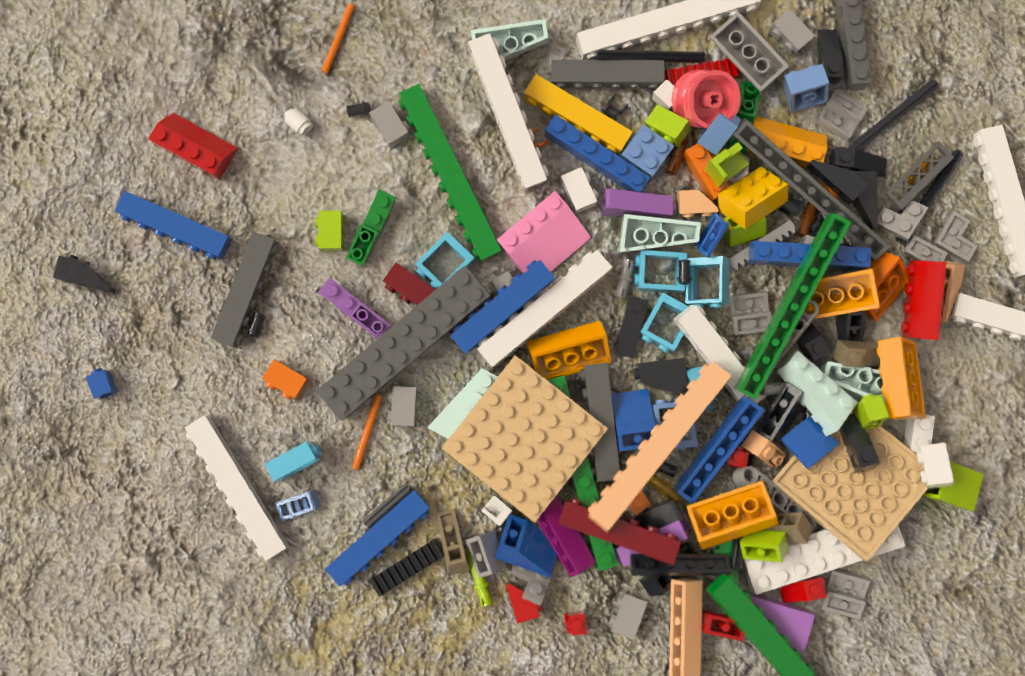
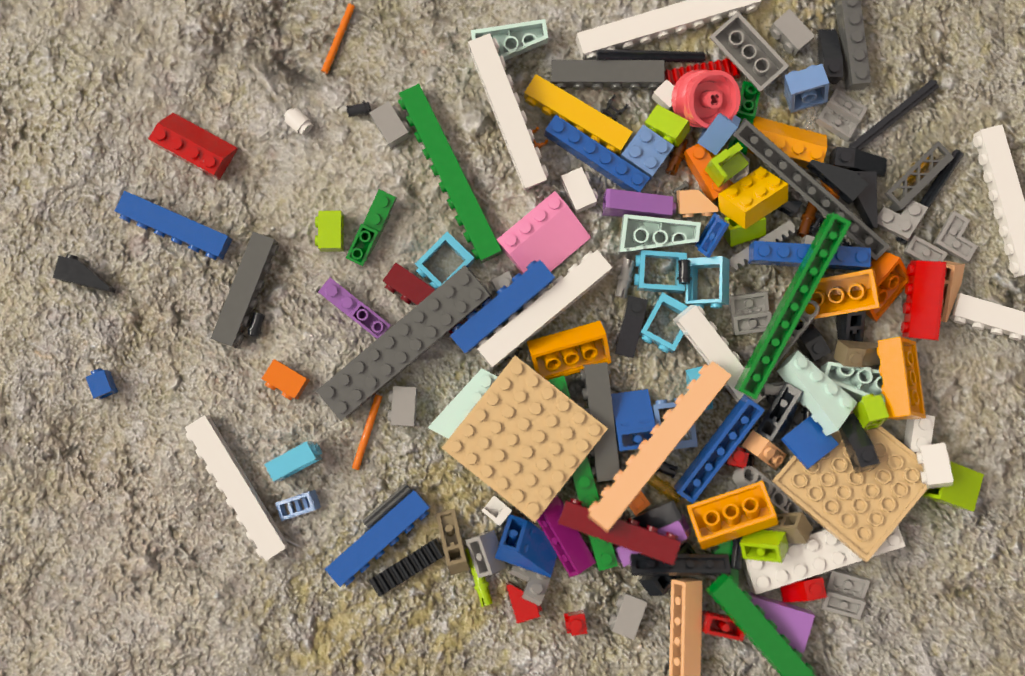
(663, 375): black slope -> none

